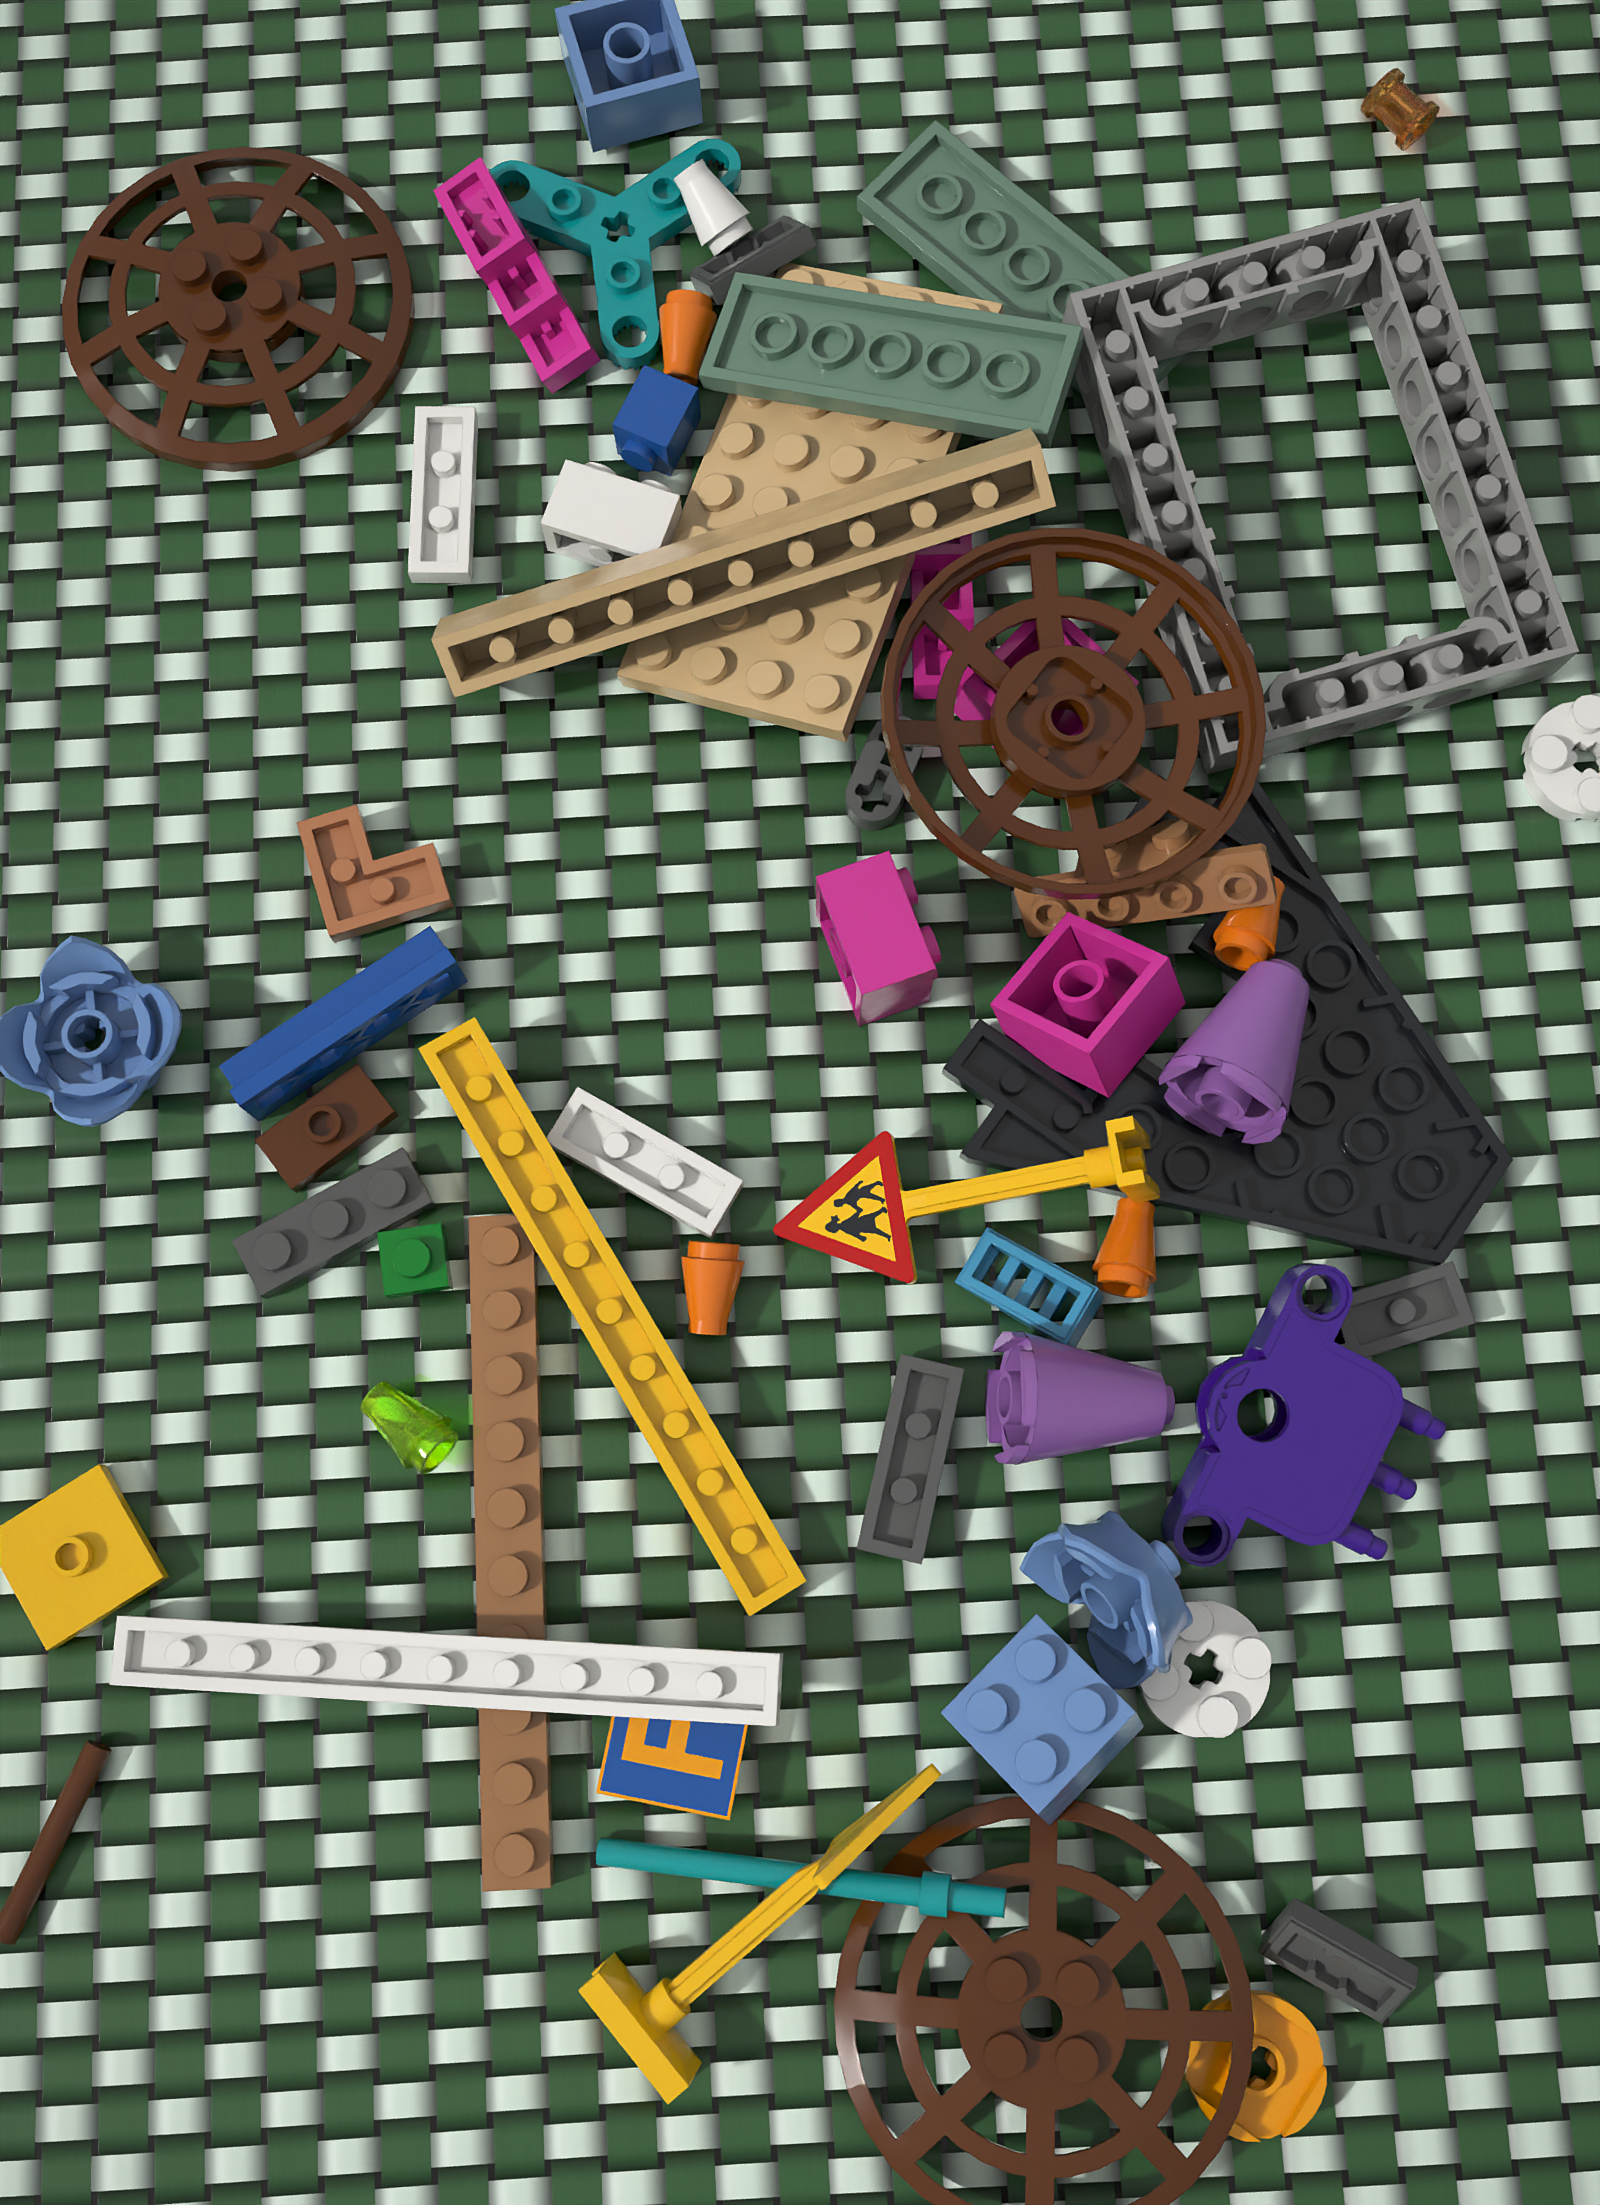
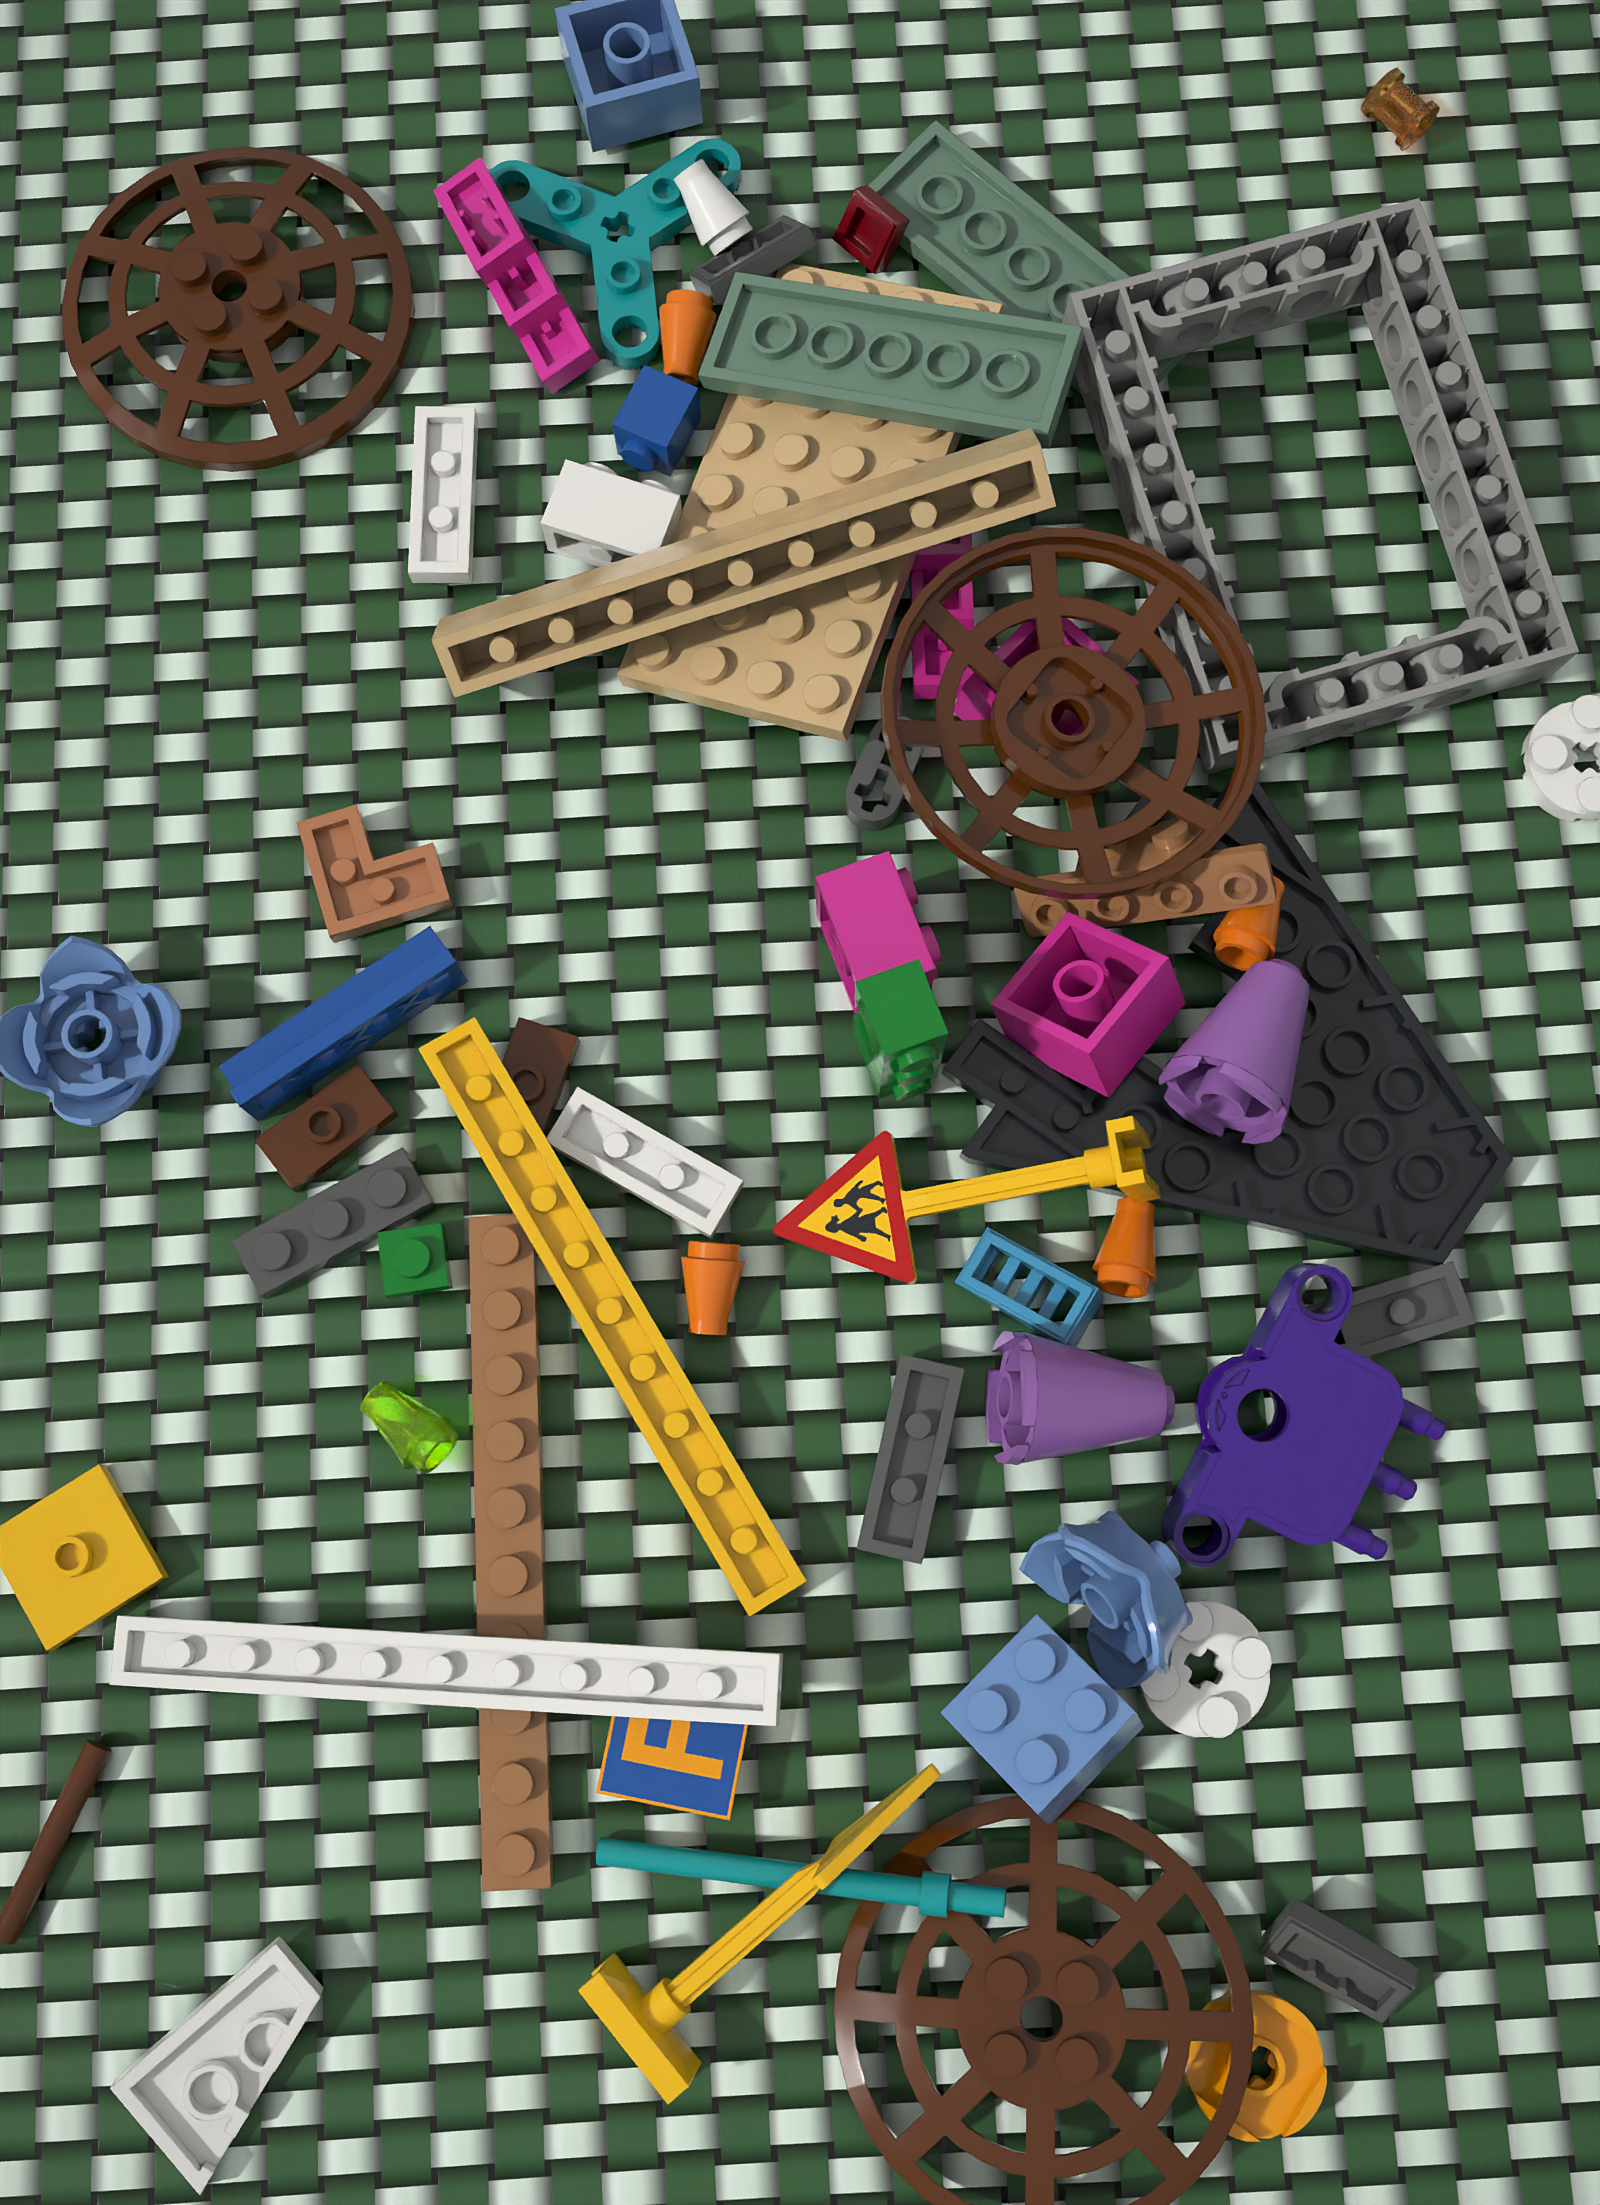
(214, 2063): none -> white wing
(539, 1065): none -> reddish brown plate
(871, 229): none -> dark red tile
(899, 1030): none -> green arch

